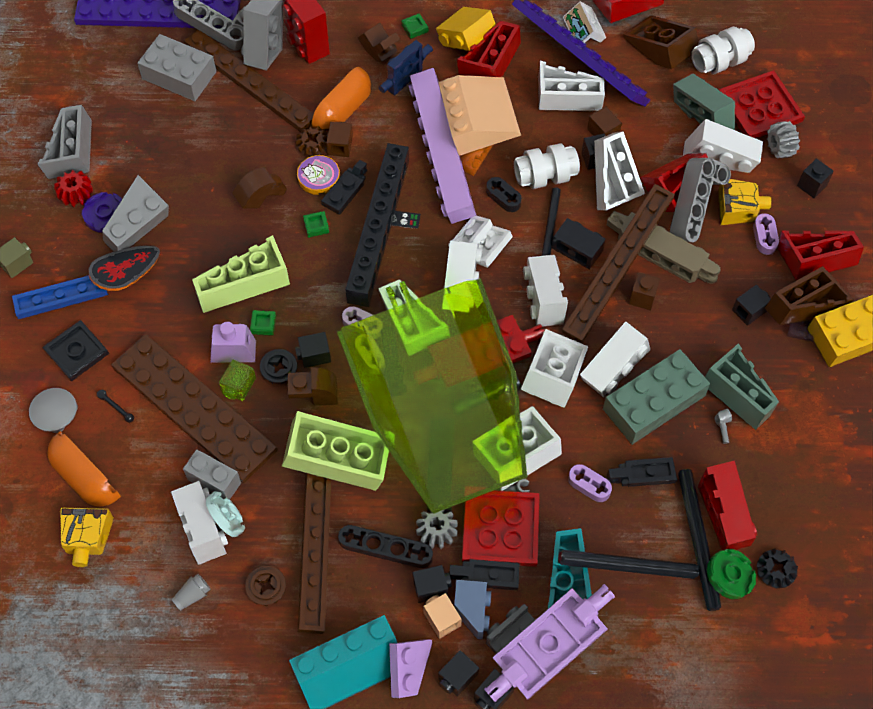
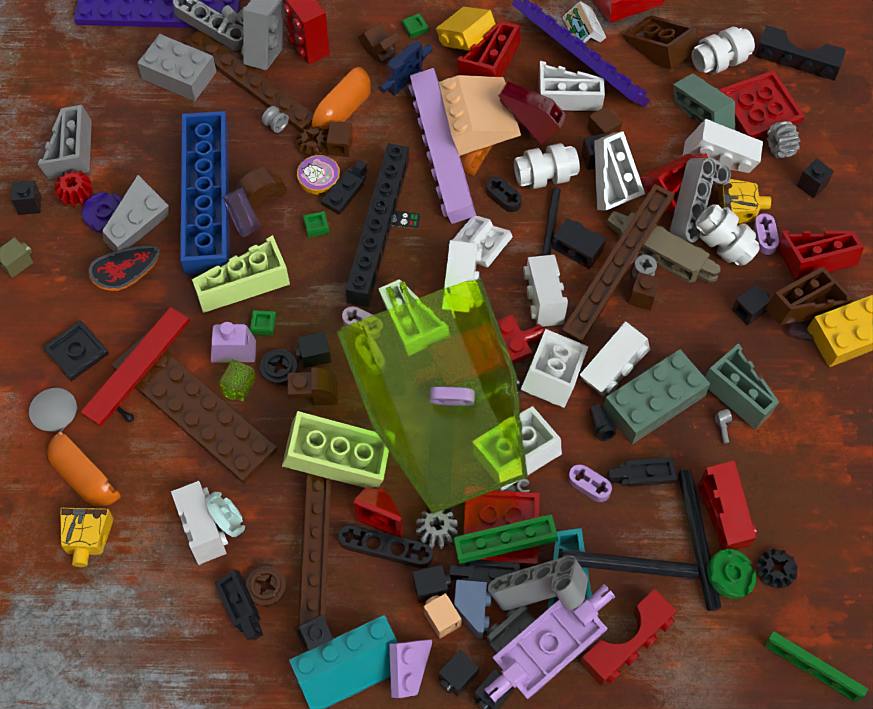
(26, 197): none -> black brick
(56, 297): blue plate -> none
(135, 367): none -> red tile
(191, 592): light grey cone -> none
(203, 186): none -> blue brick
(212, 474): light grey brick -> none
(230, 16): none -> light grey hand
(239, 604): none -> black hinge
(241, 212): none -> clear purple tile
(275, 119): none -> light grey wheel
(313, 633): none -> black brick
(378, 510): none -> red slope
(452, 396): none -> lavender beam
(505, 539): none -> green plate
(533, 110): none -> dark red slope
(540, 582): none -> light grey beam
(602, 424): none -> black cone
(606, 658): none -> red arch
(649, 266): none -> light grey wheel
(720, 228): none -> white piece
(815, 667): none -> green tile
(820, 62): none -> black arch

